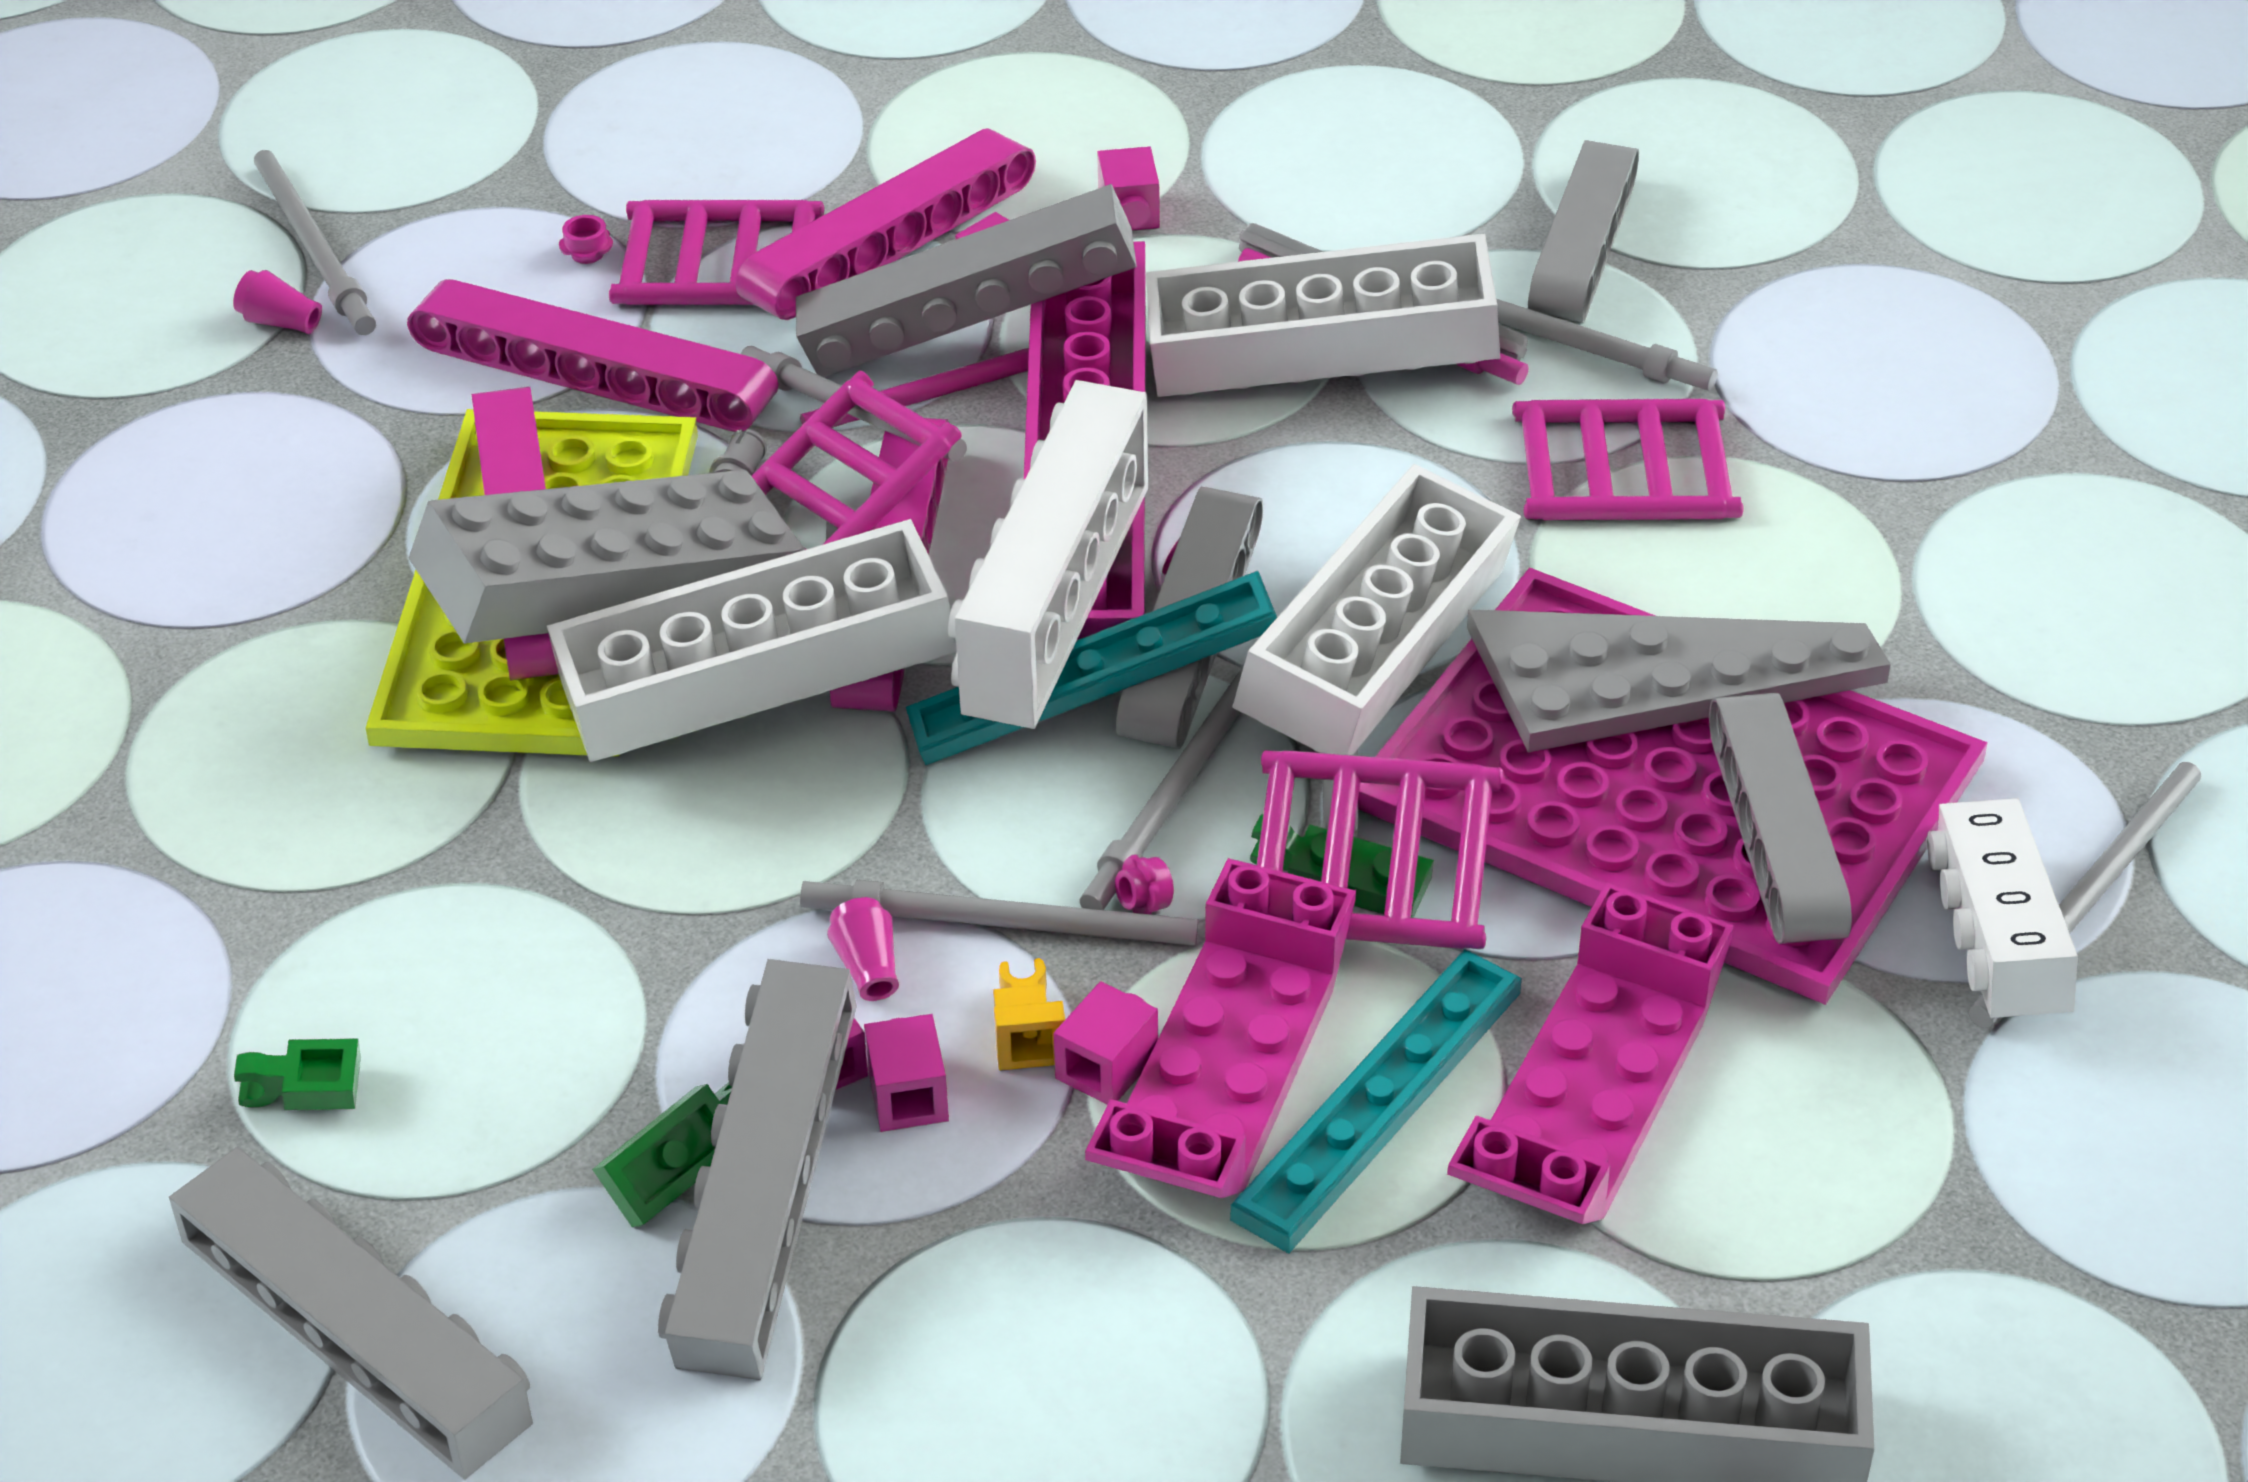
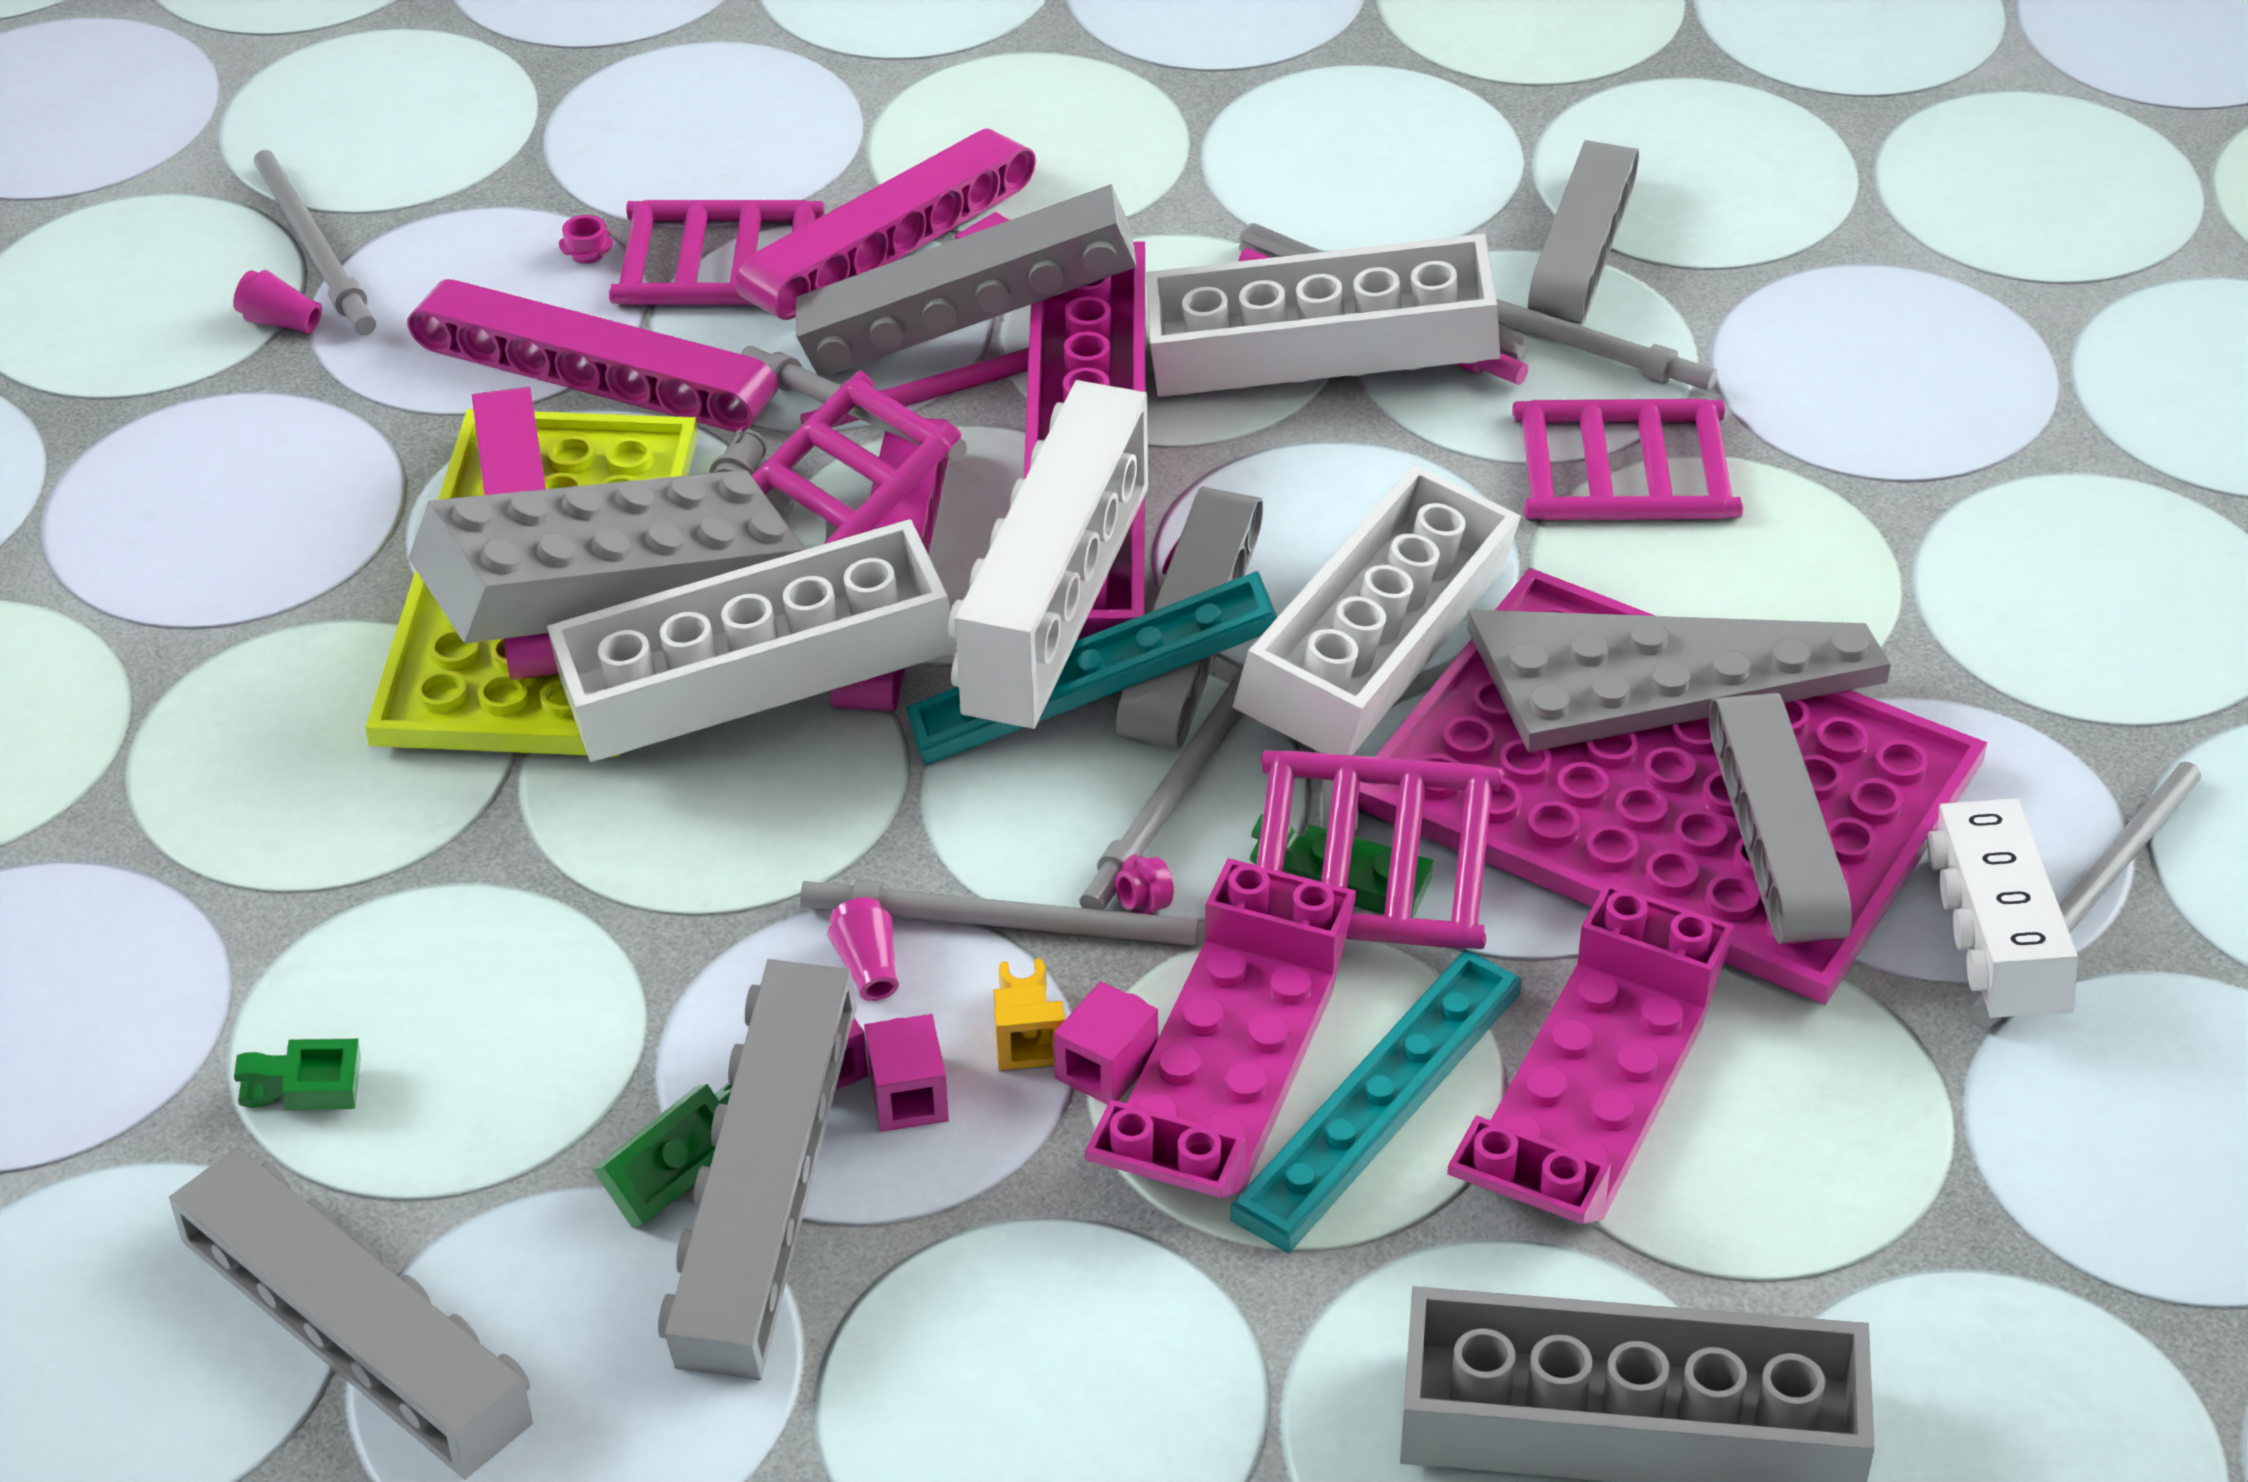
(1134, 182): dark pink brick -> none

